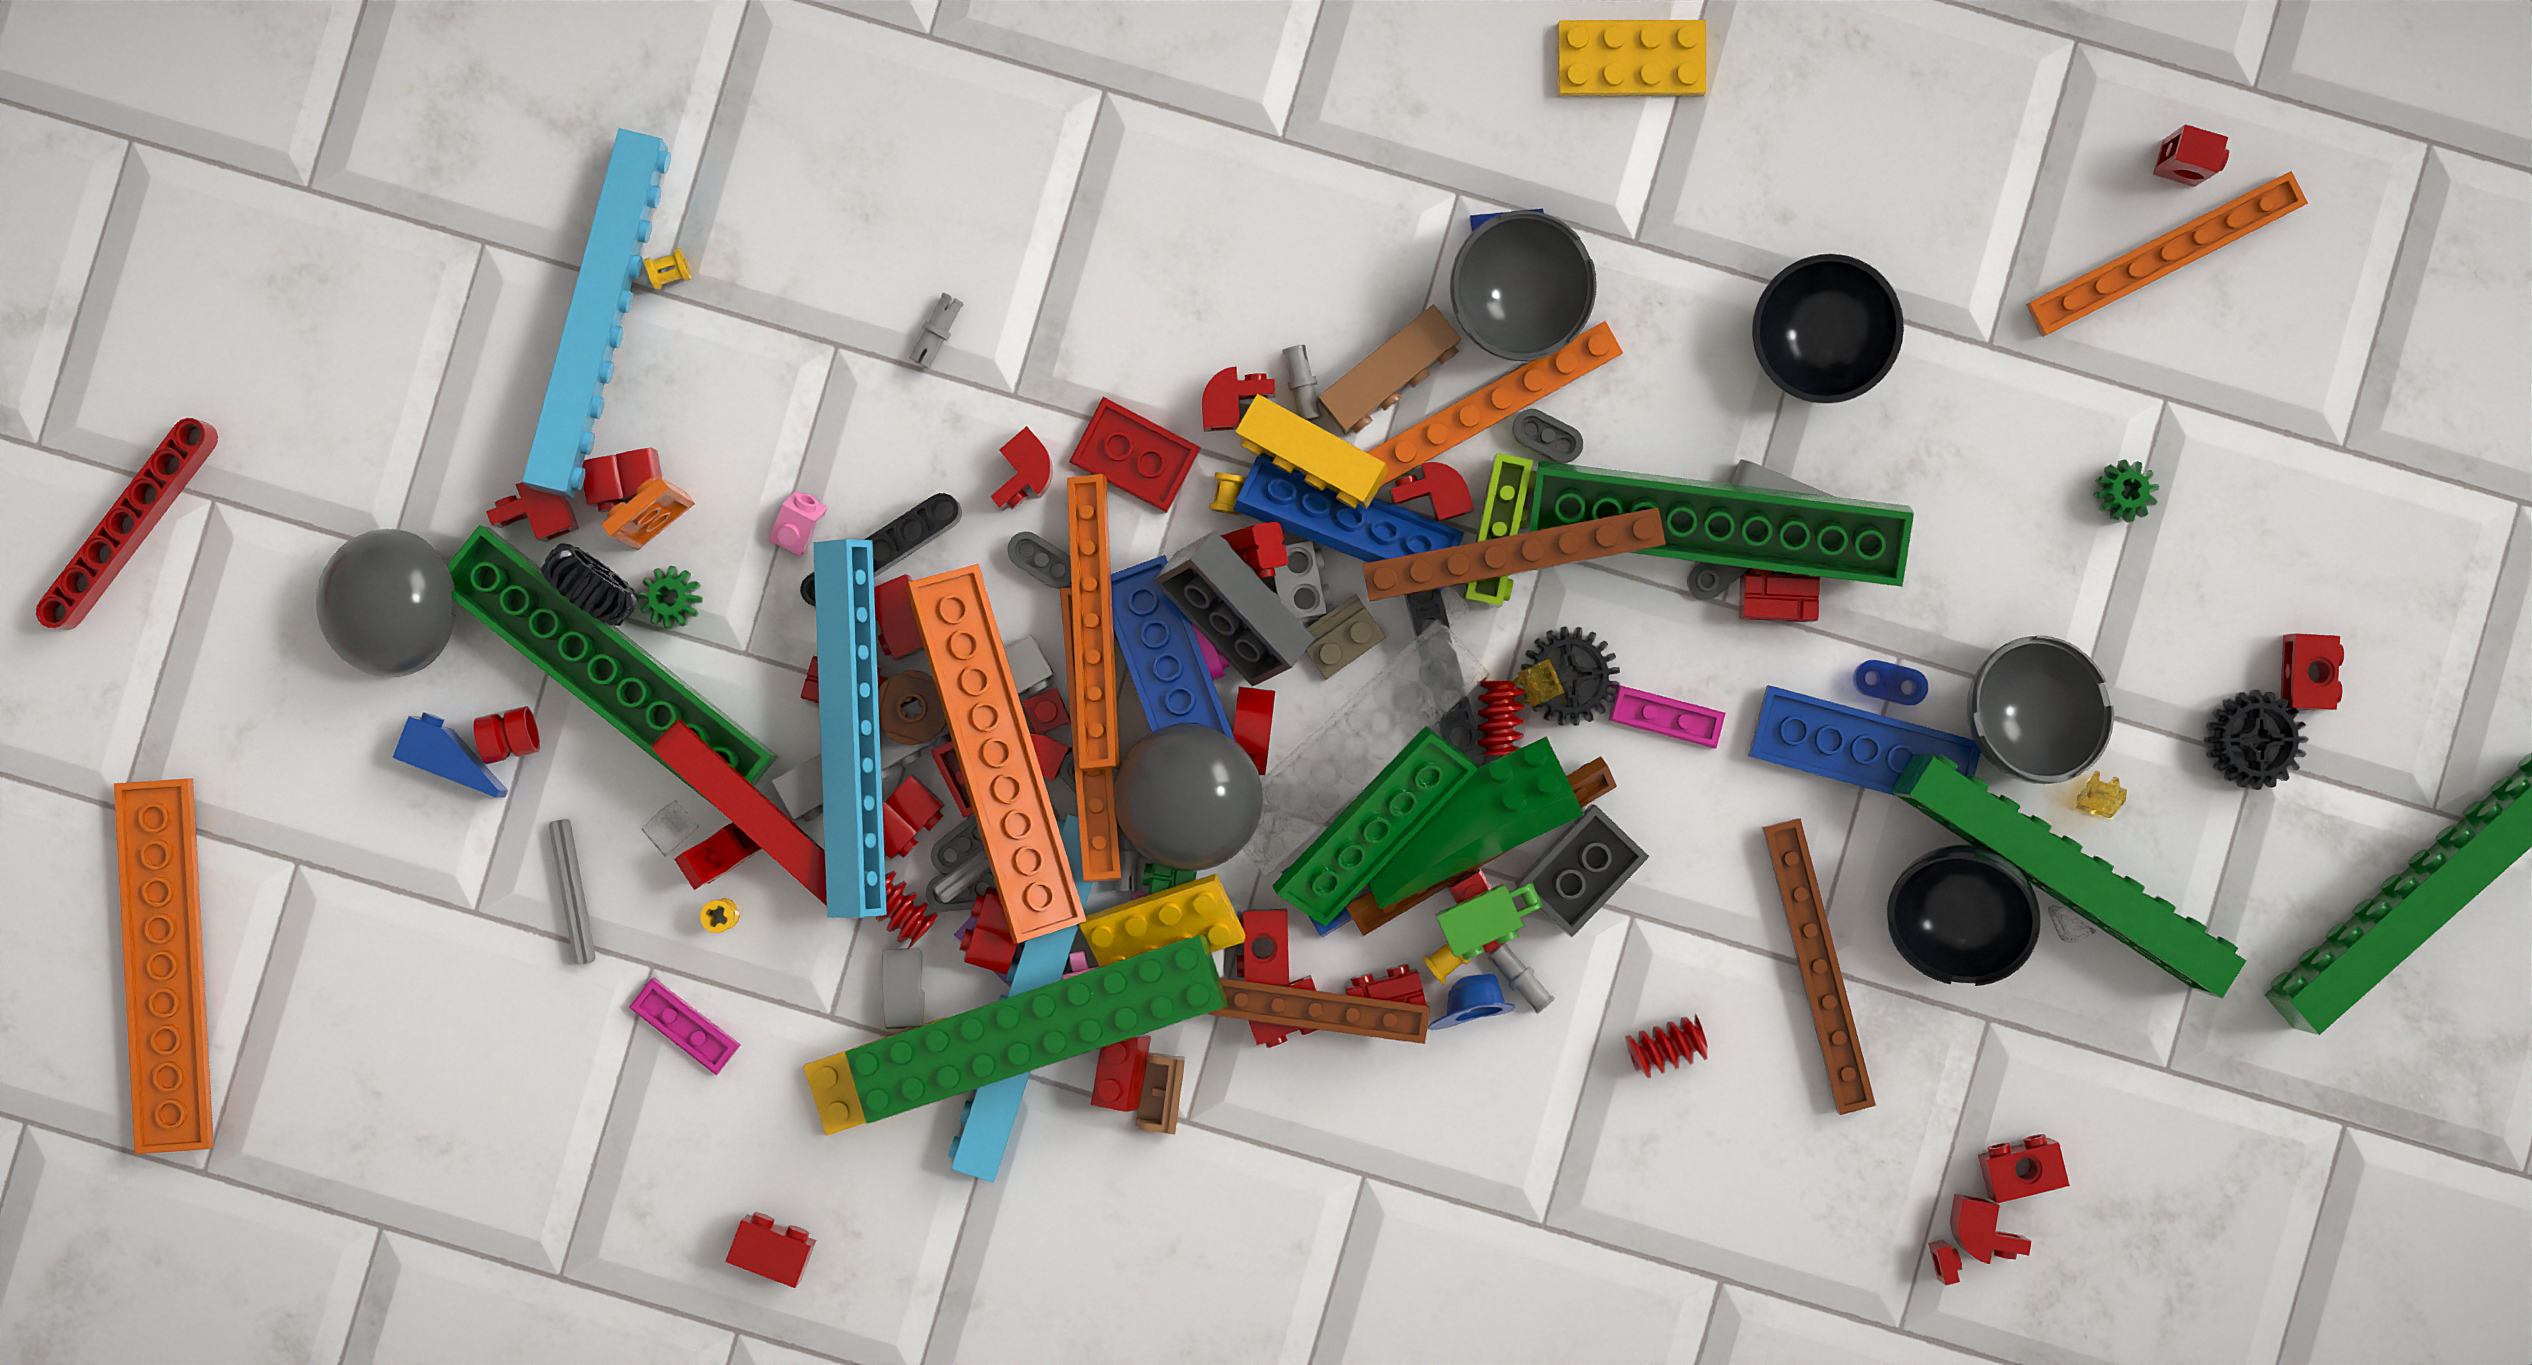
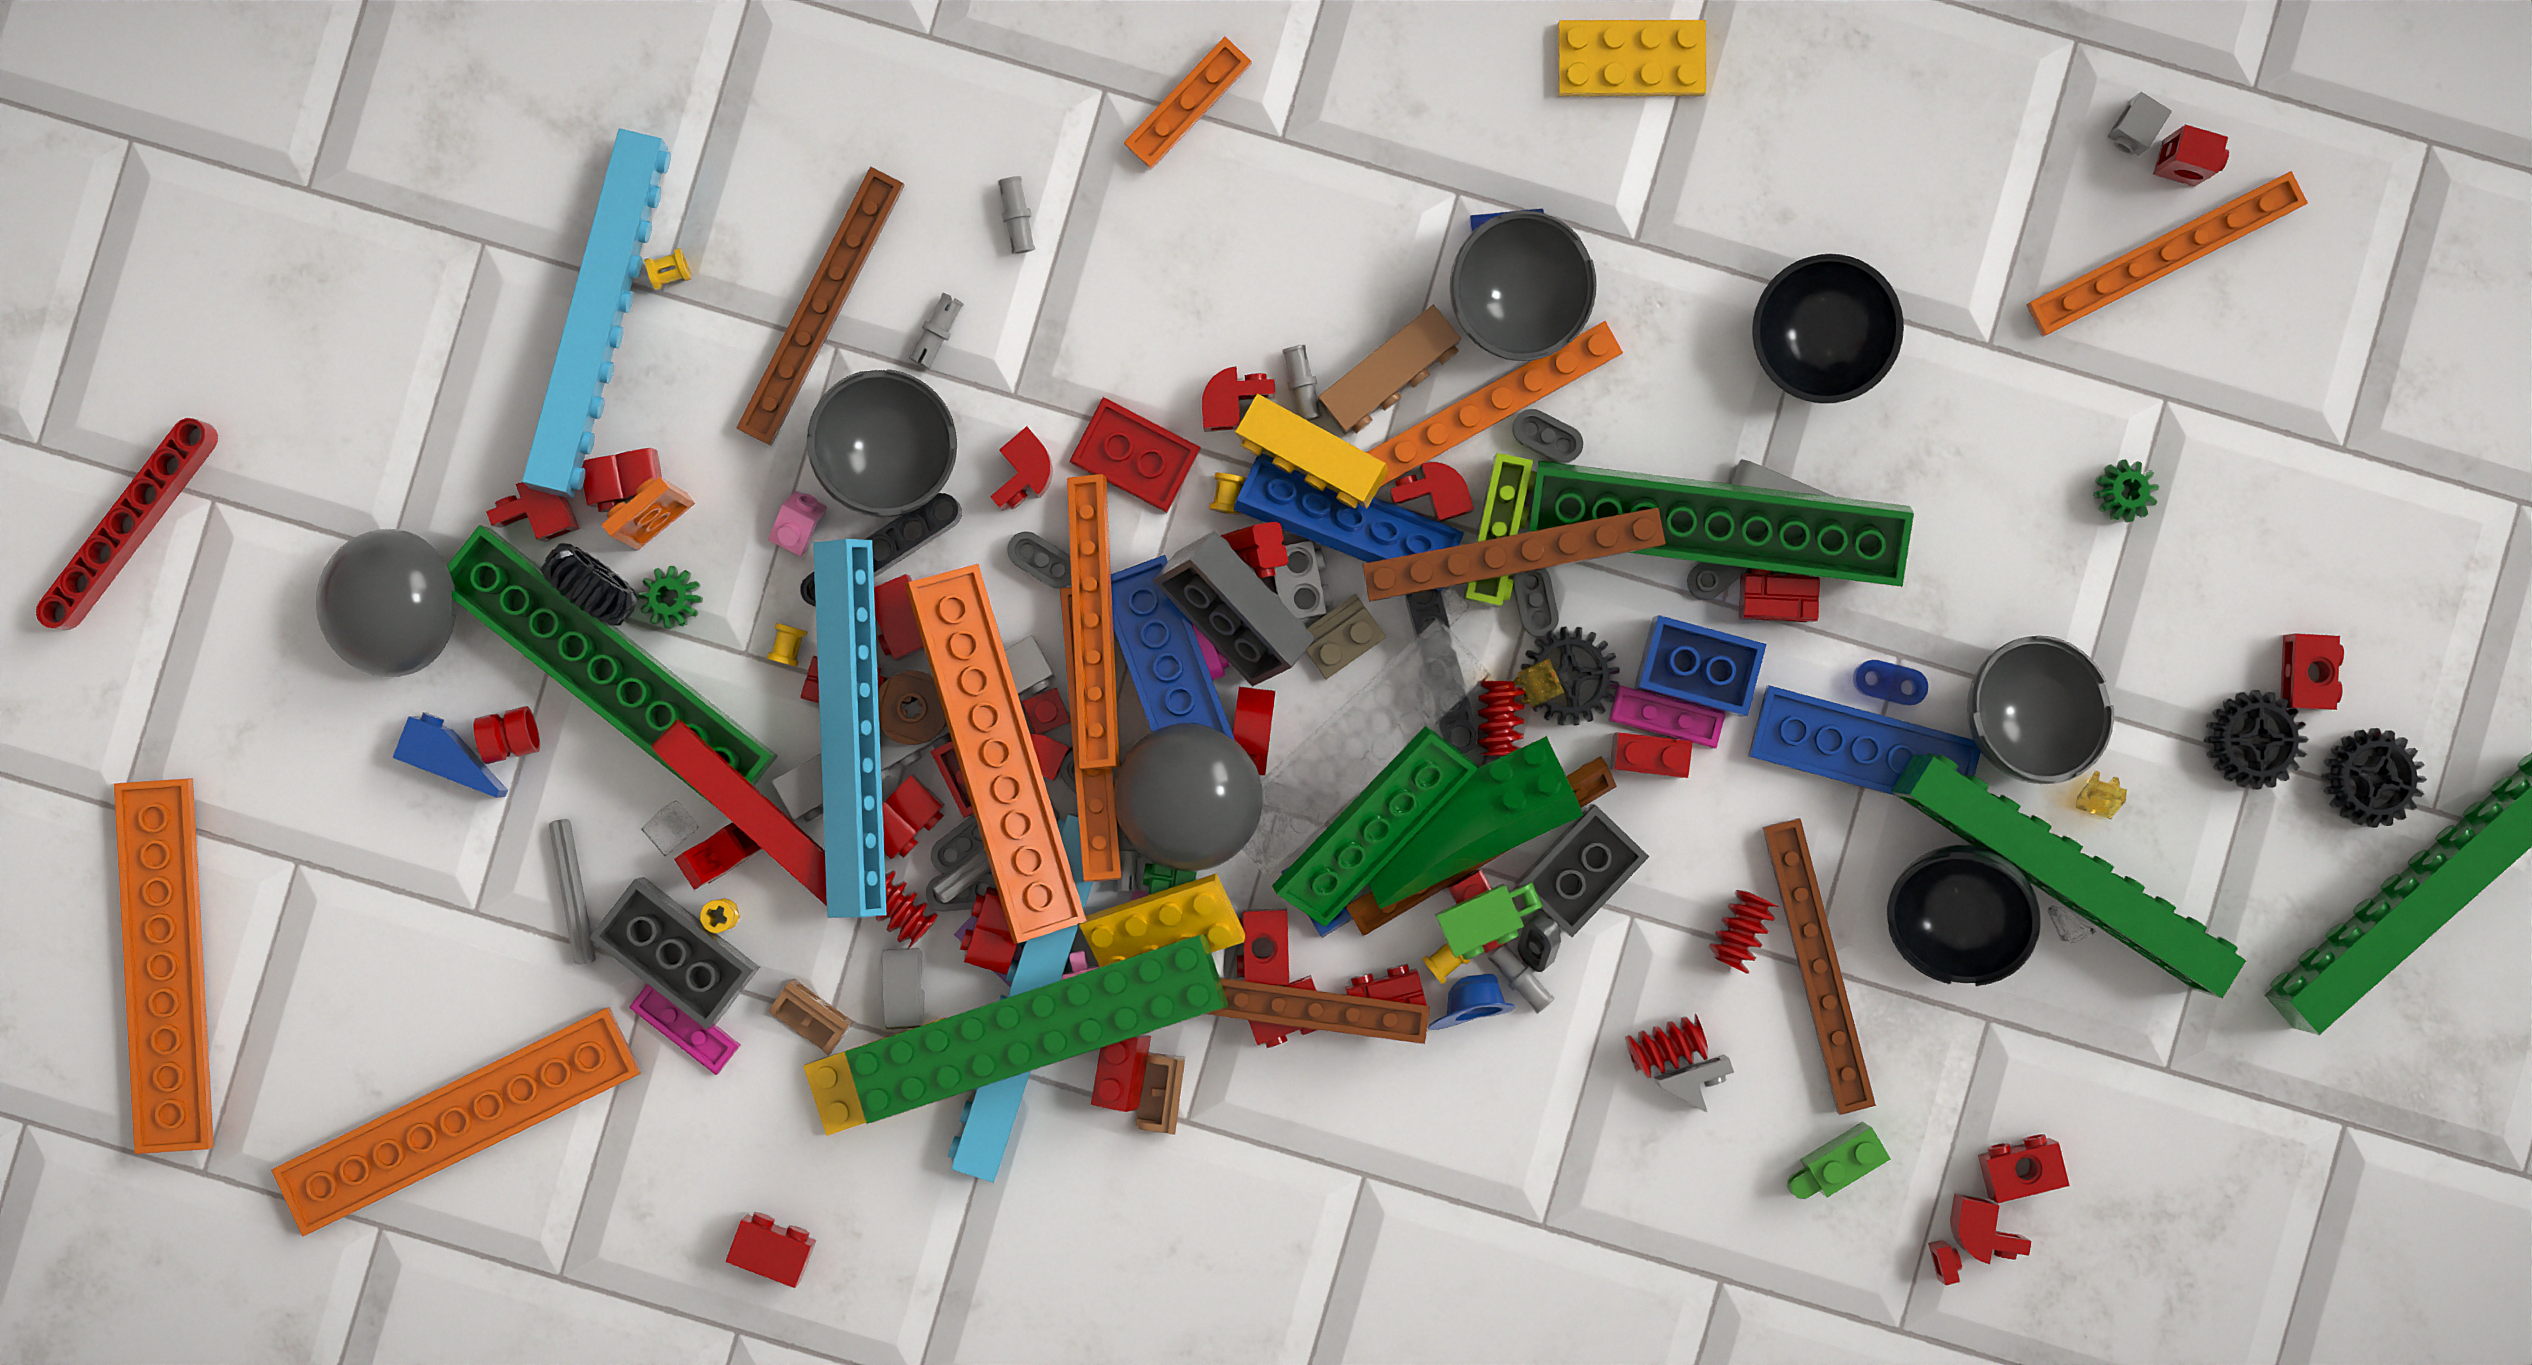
(456, 1121): none -> orange plate
(674, 952): none -> dark grey brick
(786, 644): none -> yellow bush
(810, 1016): none -> medium nougat hinge
(820, 306): none -> dark orange plate
(882, 443): none -> dark grey piece
(1016, 214): none -> light grey pin
(1187, 103): none -> orange plate
(1536, 600): none -> dark grey plate
(1539, 942): none -> dark grey plate
(1651, 755): none -> red brick
(1686, 1080): none -> light grey slope
(1700, 666): none -> blue brick
(1742, 930): none -> red piece
(1838, 1163): none -> bright green brick
(2139, 124): none -> light grey brick
(2386, 750): none -> black gear

